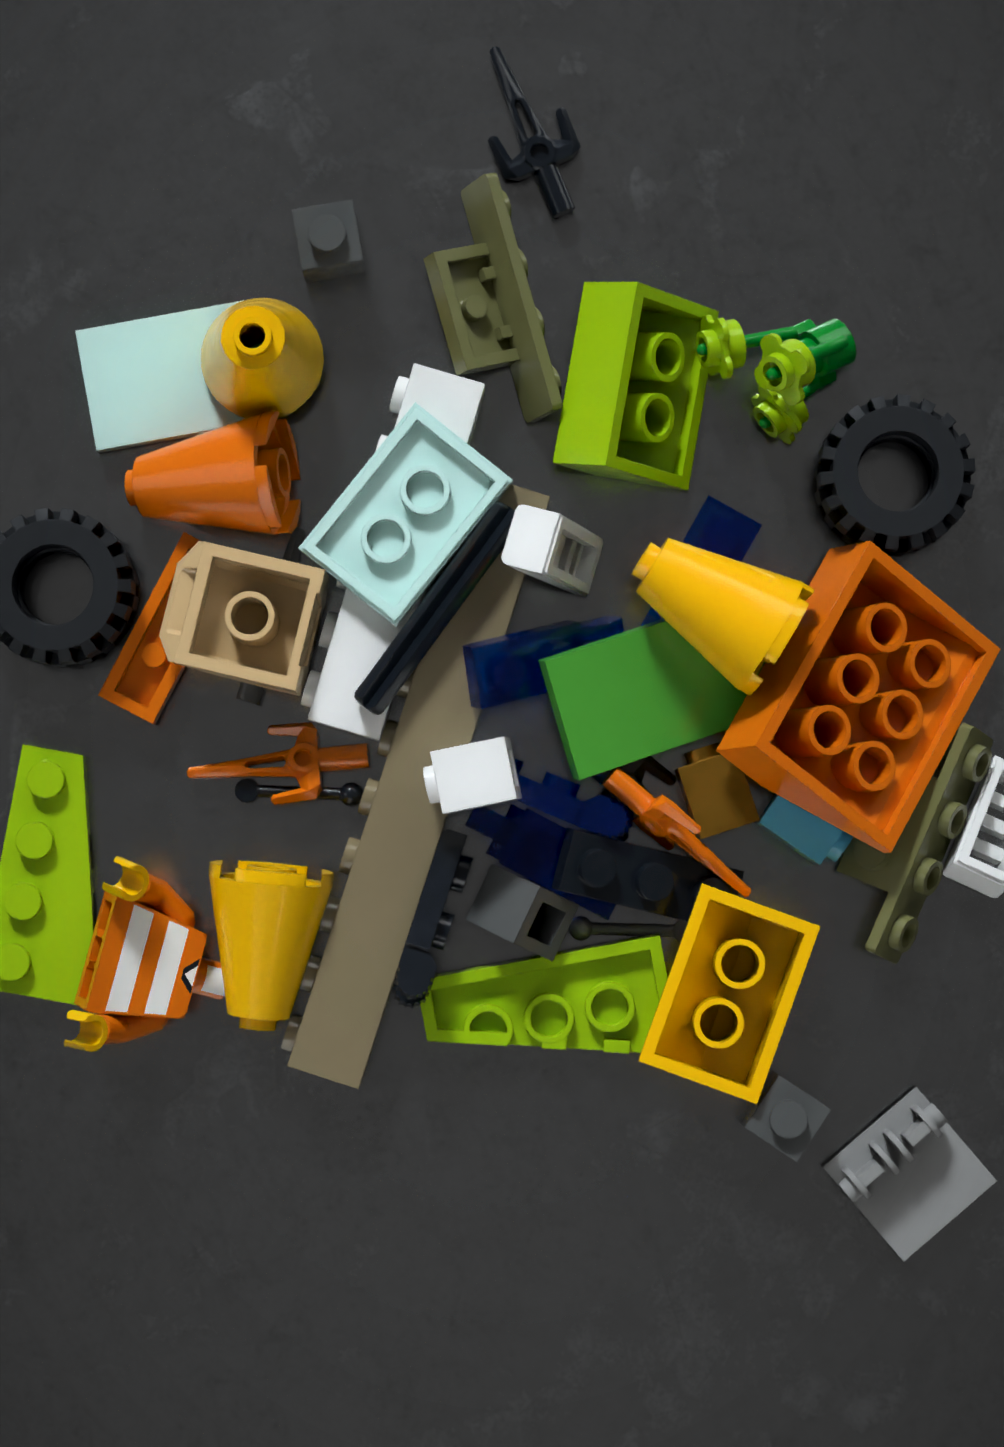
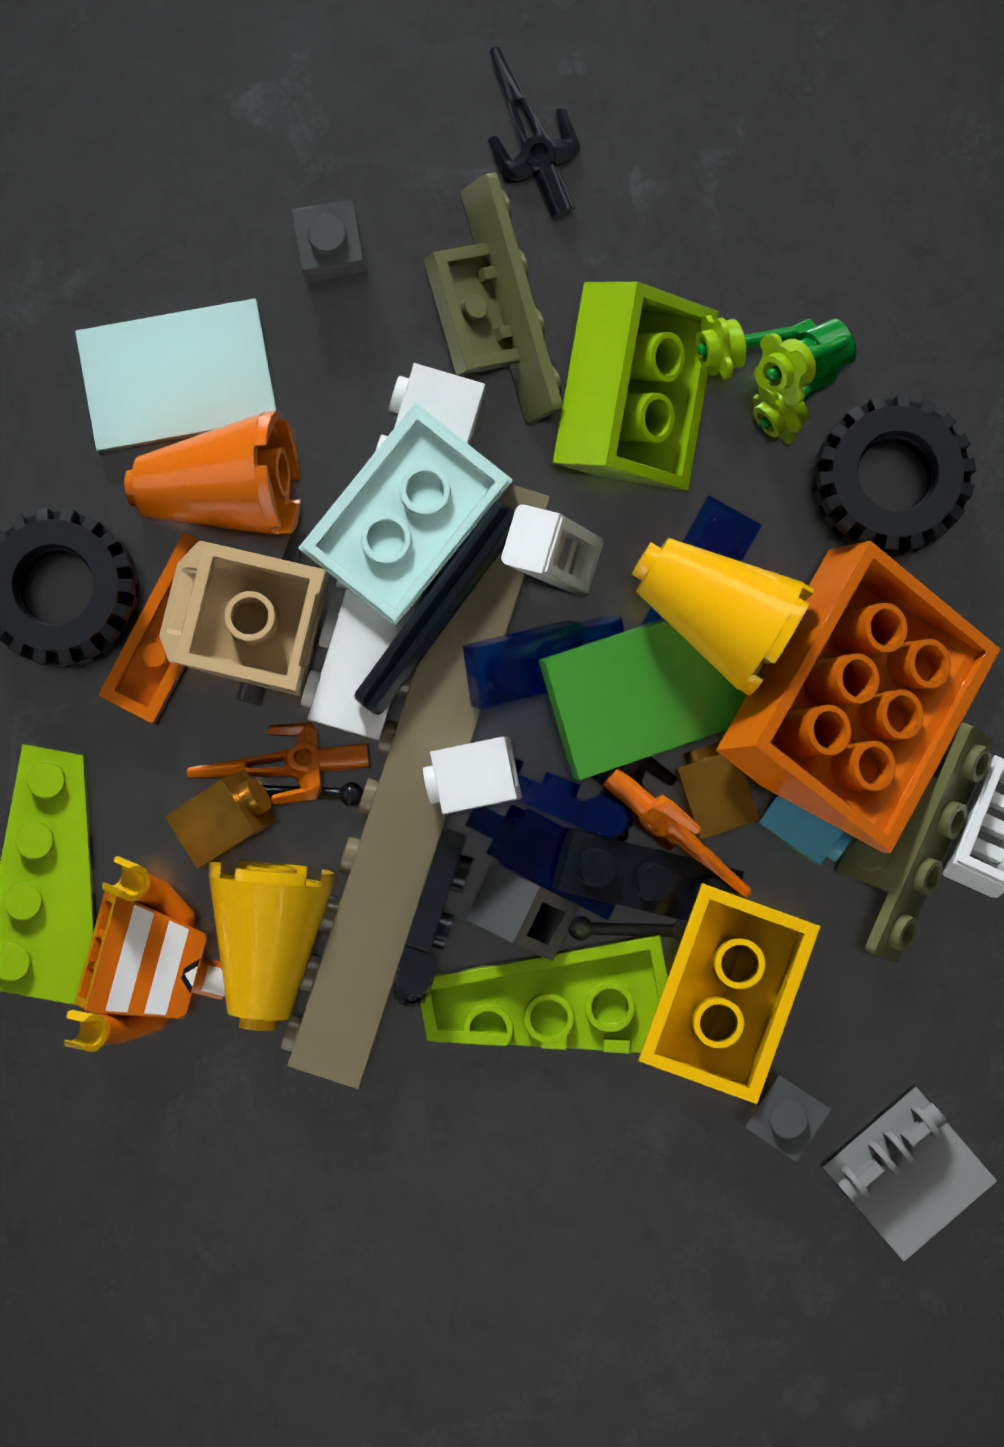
(222, 817): none -> pearl gold brick
(265, 378): yellow cone -> none

